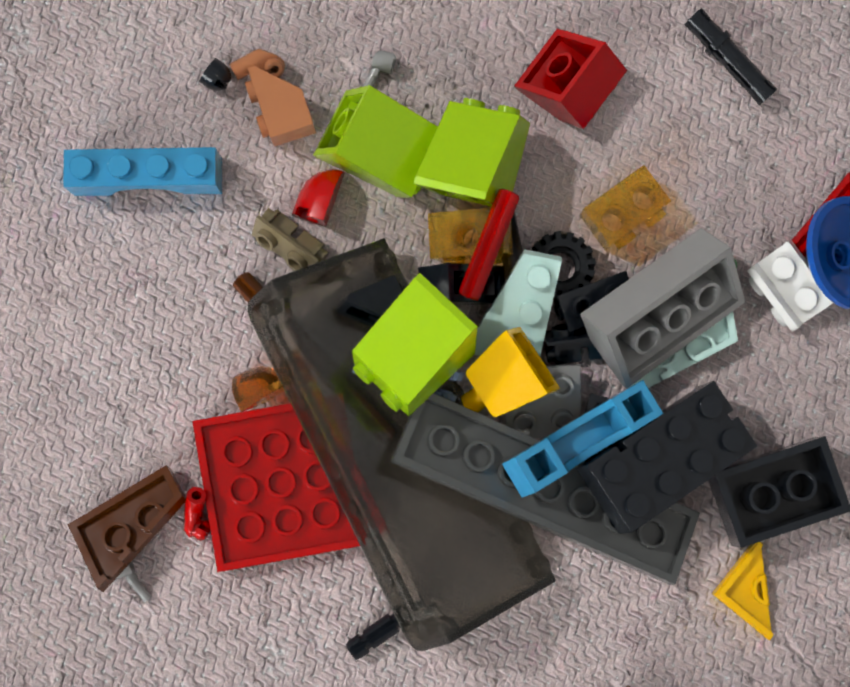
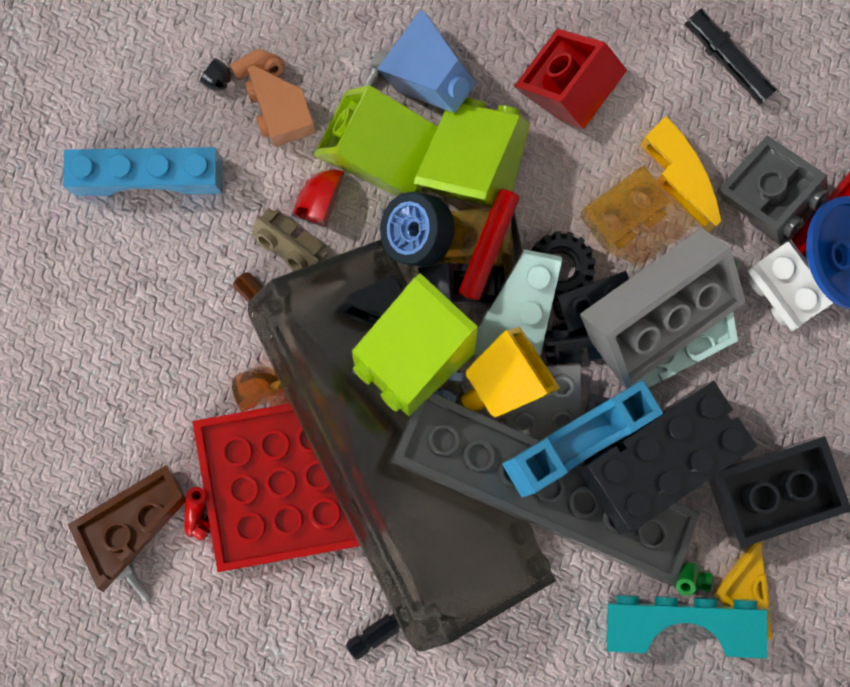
(413, 245): none -> black wheel
(427, 66): none -> medium blue slope
(683, 174): none -> yellow slope
(692, 579): none -> green arm
(737, 627): none -> teal arch
(775, 189): none -> dark grey plate

